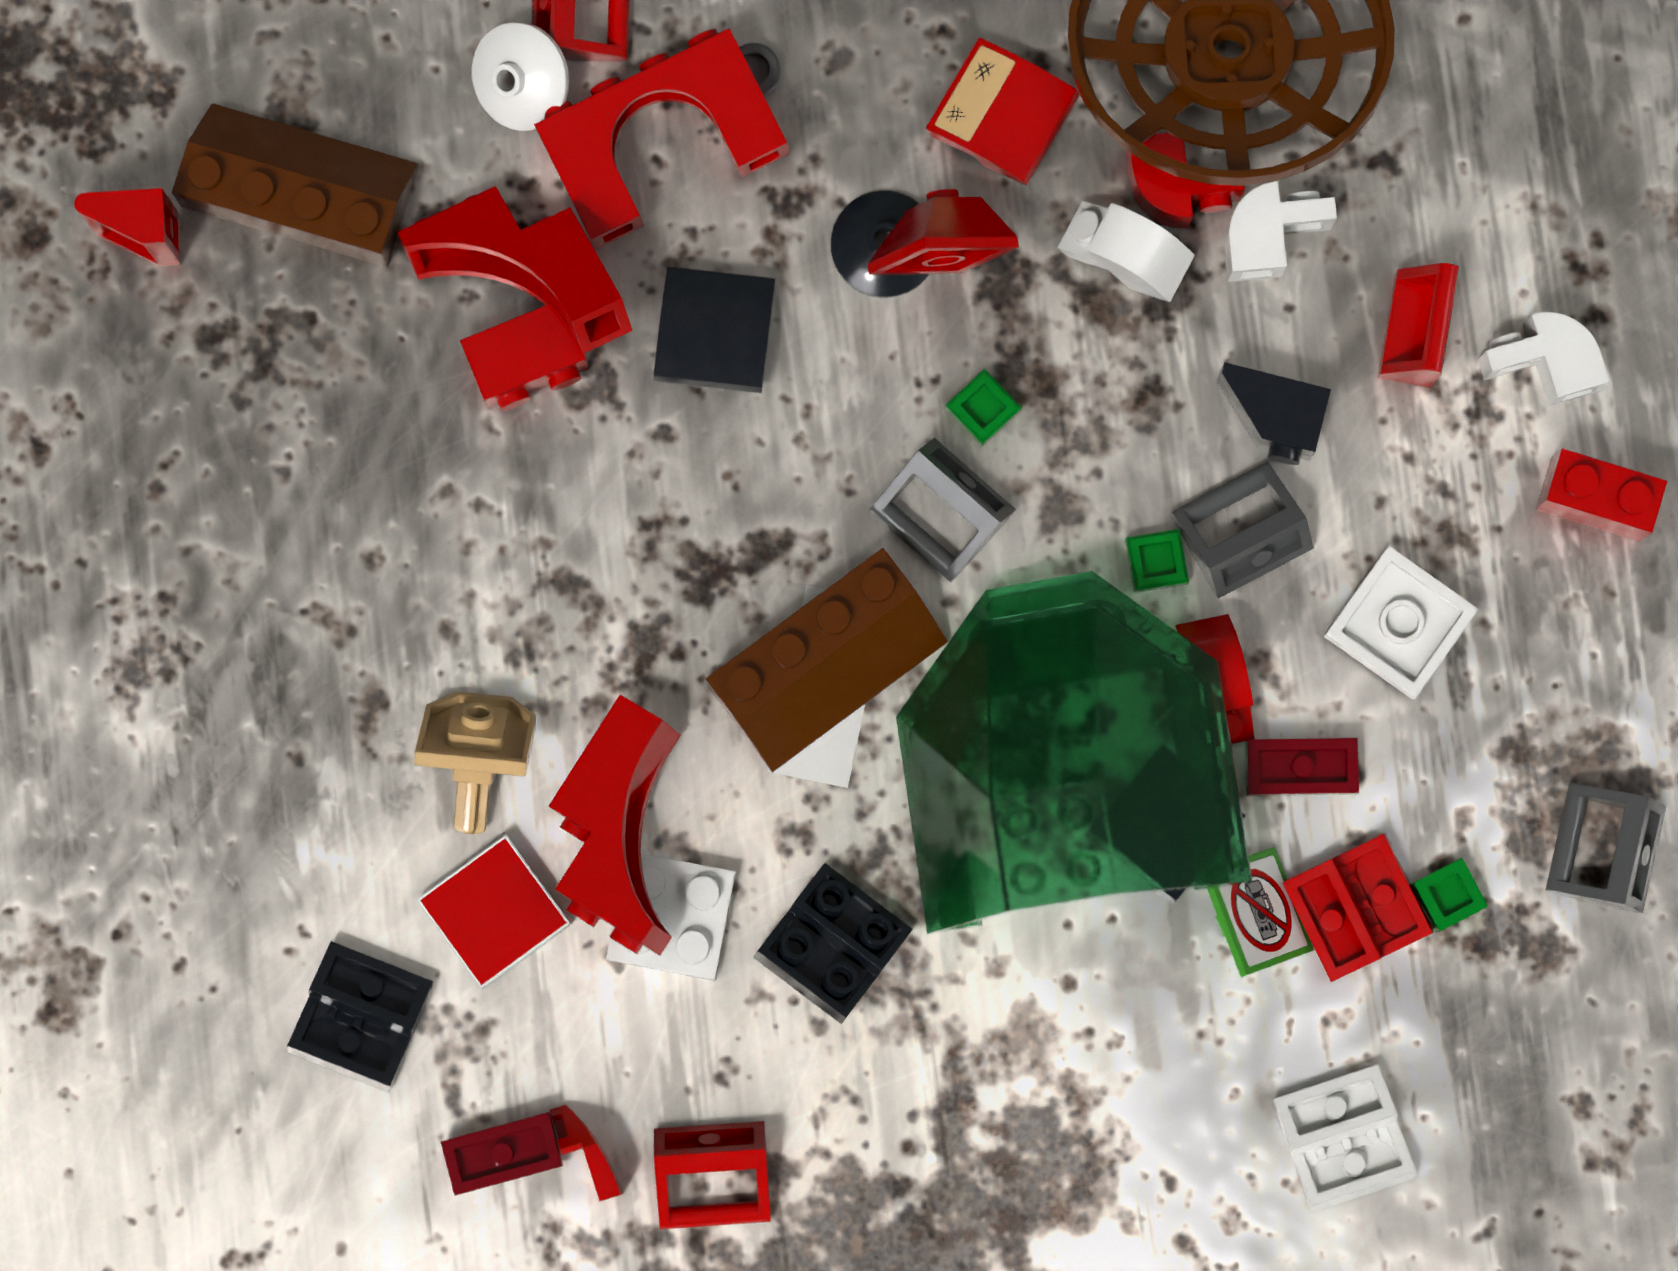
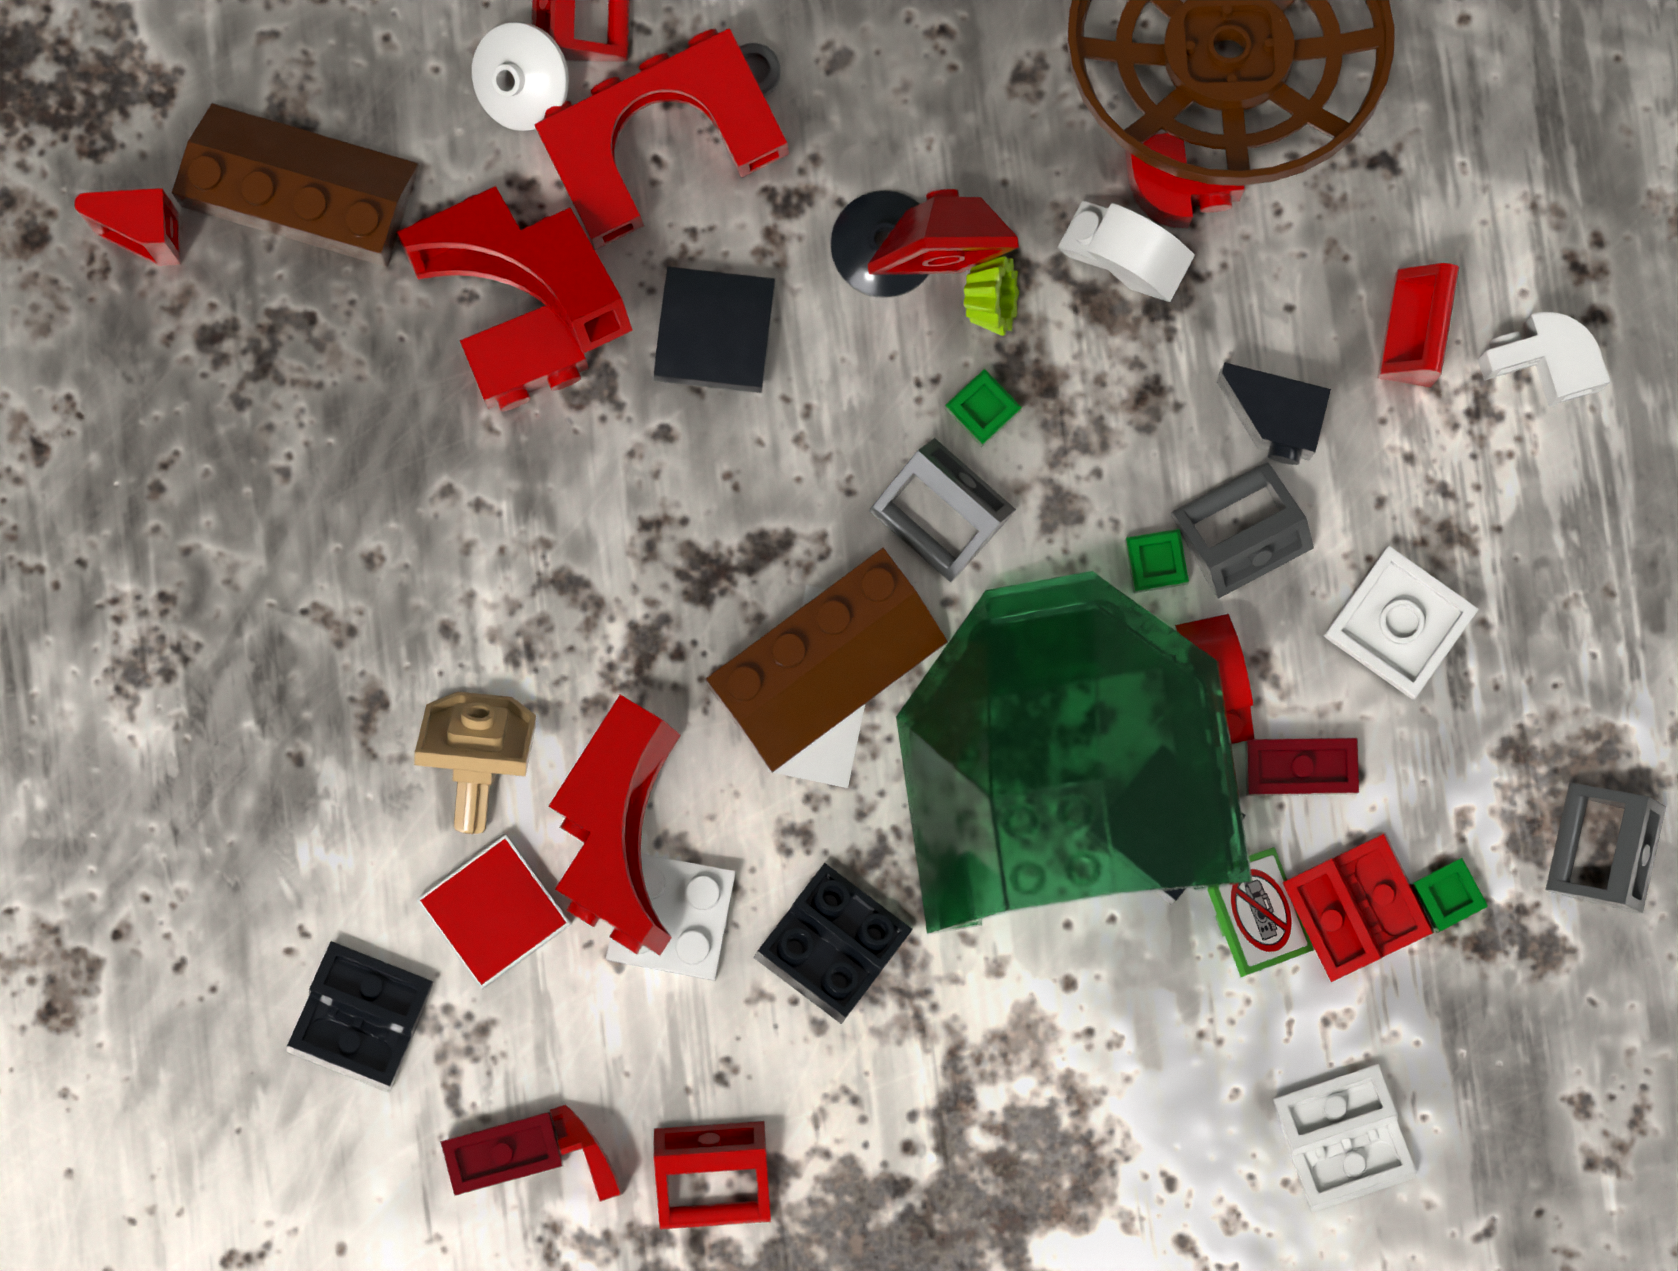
(992, 295): none -> lime piece
(1002, 111): red slope -> none
(1257, 229): white brick -> none
(1601, 495): red brick -> none

